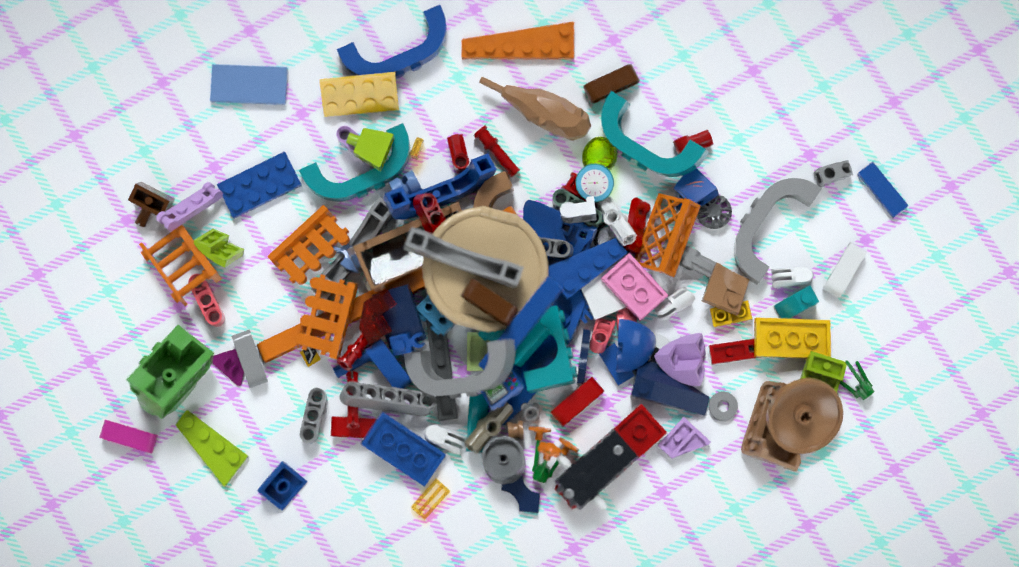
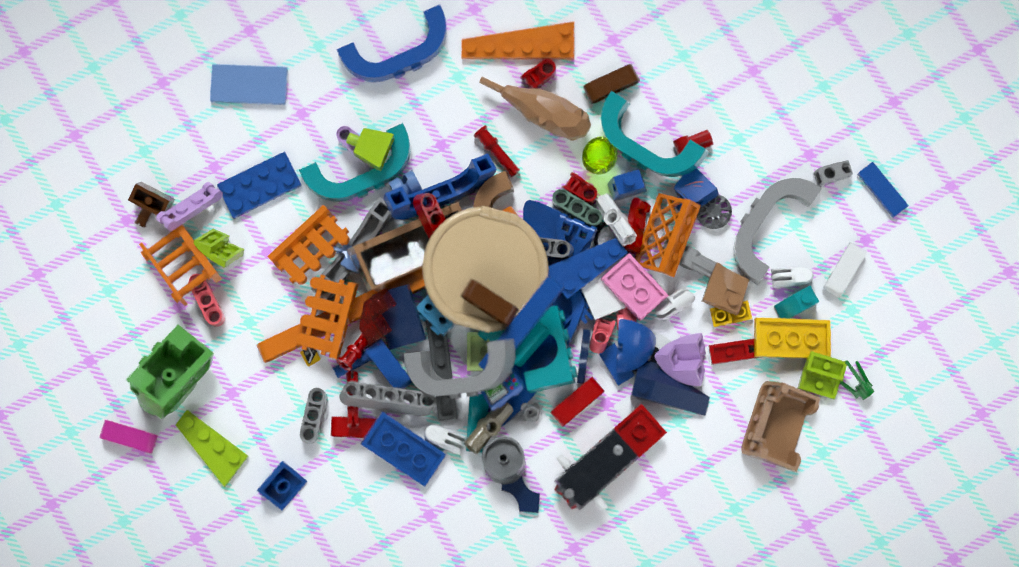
(230, 365): magenta piece -> none
(249, 358): light grey beam -> none
(359, 94): yellow plate -> none
(404, 343): blue plate -> none
(417, 148): clear yellow tile -> none
(441, 486): clear yellow tile -> none
(458, 151): red piece -> none
(471, 262): light grey arch -> none
(515, 430): medium nougat wheel -> none
(538, 75): none -> red piece
(542, 471): plant -> none
(579, 211): leg -> none
(594, 181): piece -> none
(626, 185): none -> blue torso
(683, 439): lavender wing -> none
(723, 396): light grey piece -> none
(804, 415): medium nougat dish -> none

